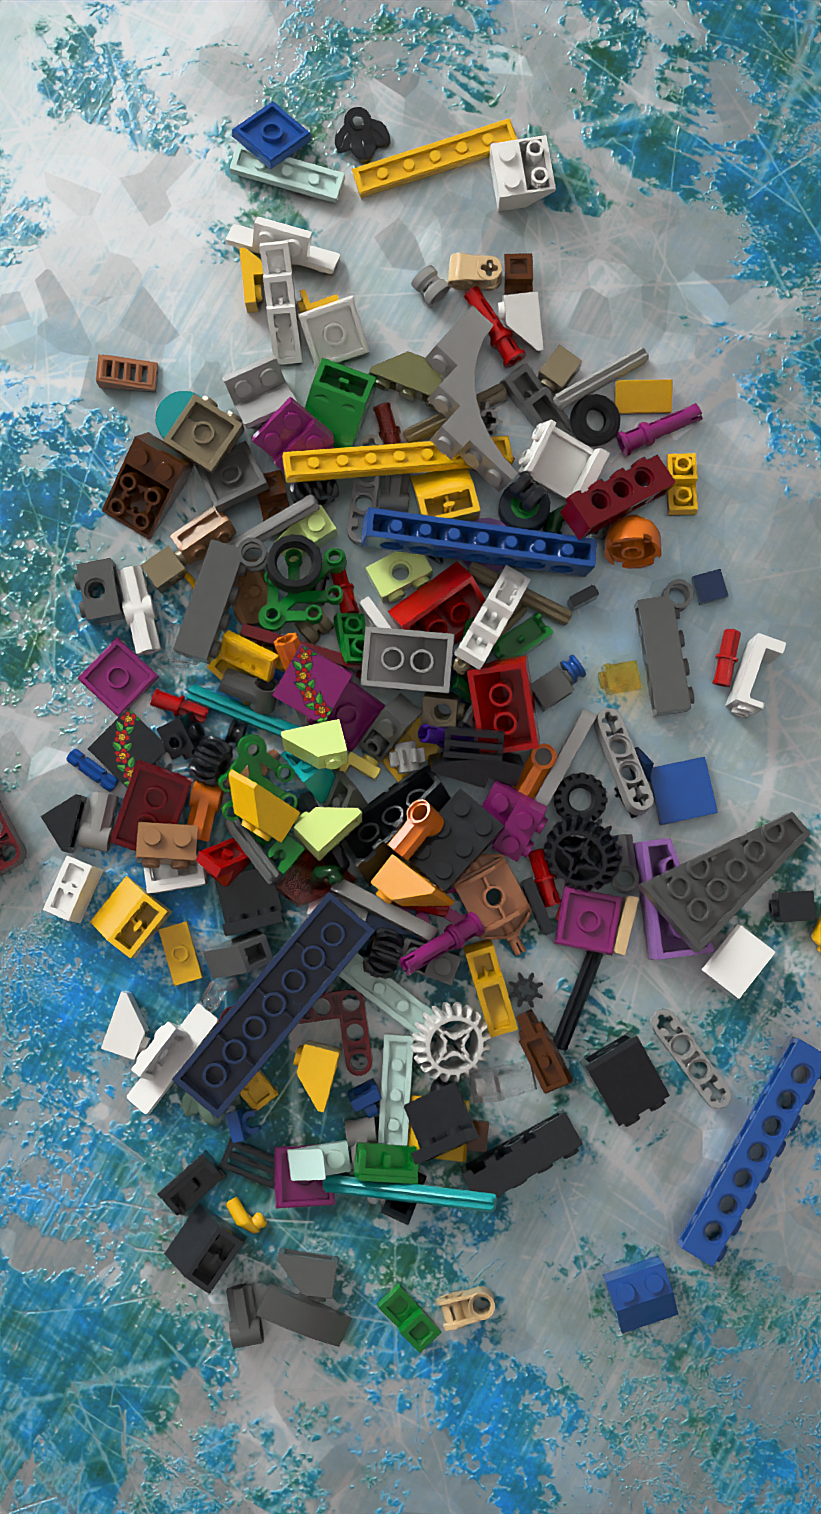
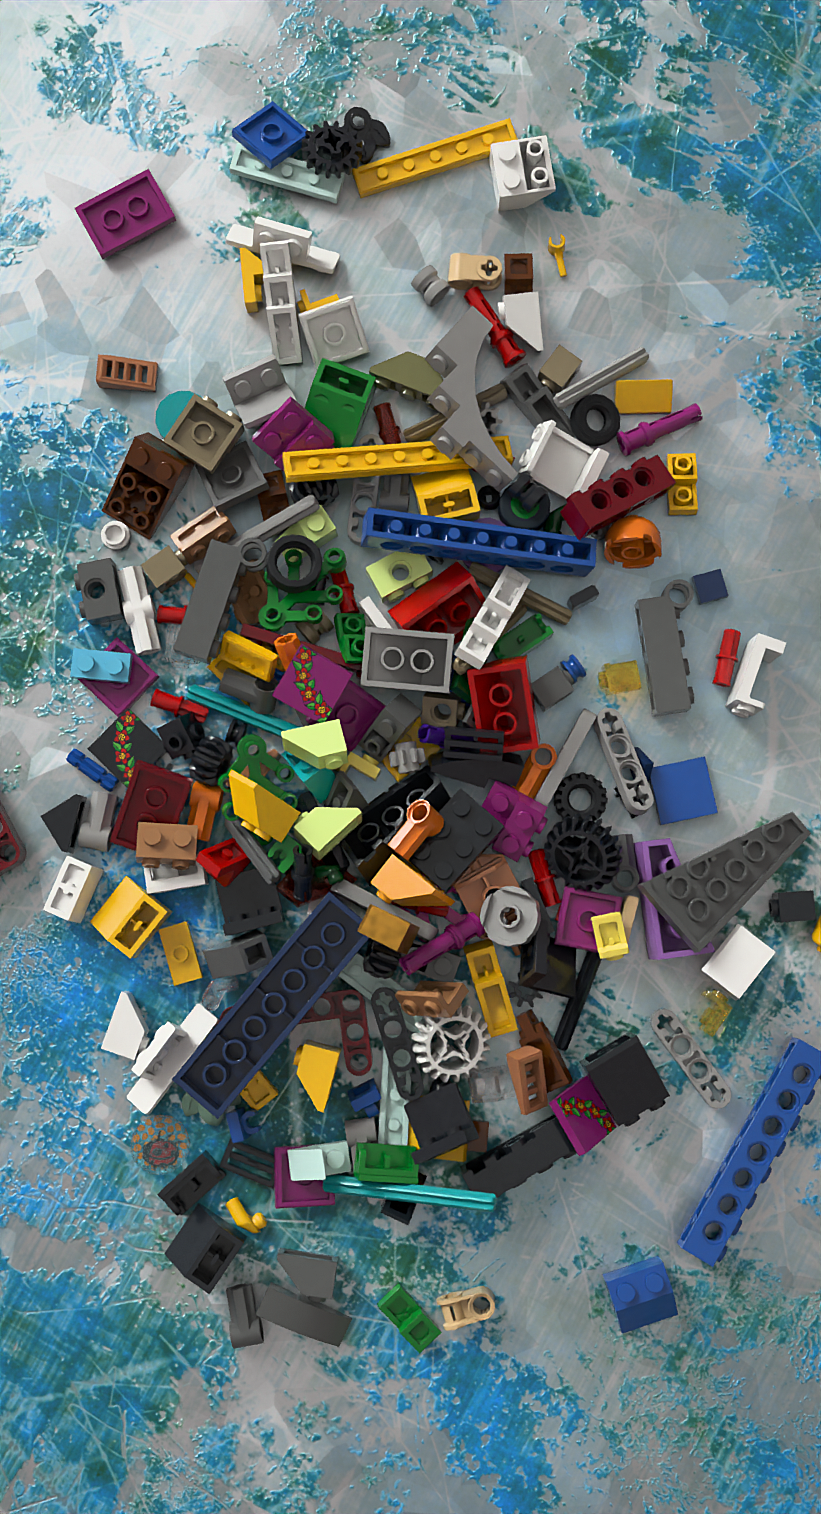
(101, 665): none -> medium azure plate
(115, 535): none -> white plate
(125, 214): none -> magenta plate
(160, 1144): none -> clear light blue tile
(171, 614): none -> red pin
(302, 872): none -> black pin
(332, 149): none -> black gear
(388, 929): none -> pearl gold slope
(400, 1042): none -> black beam
(433, 999): none -> medium nougat bracket
(495, 498): none -> black hinge
(519, 1062): none -> nougat slope
(527, 912): none -> light grey plate
(548, 965): none -> black bracket
(557, 251): none -> yellow hand
(582, 1115): none -> magenta tile
(610, 936): none -> light yellow bracket
(713, 1018): none -> clear yellow bracket

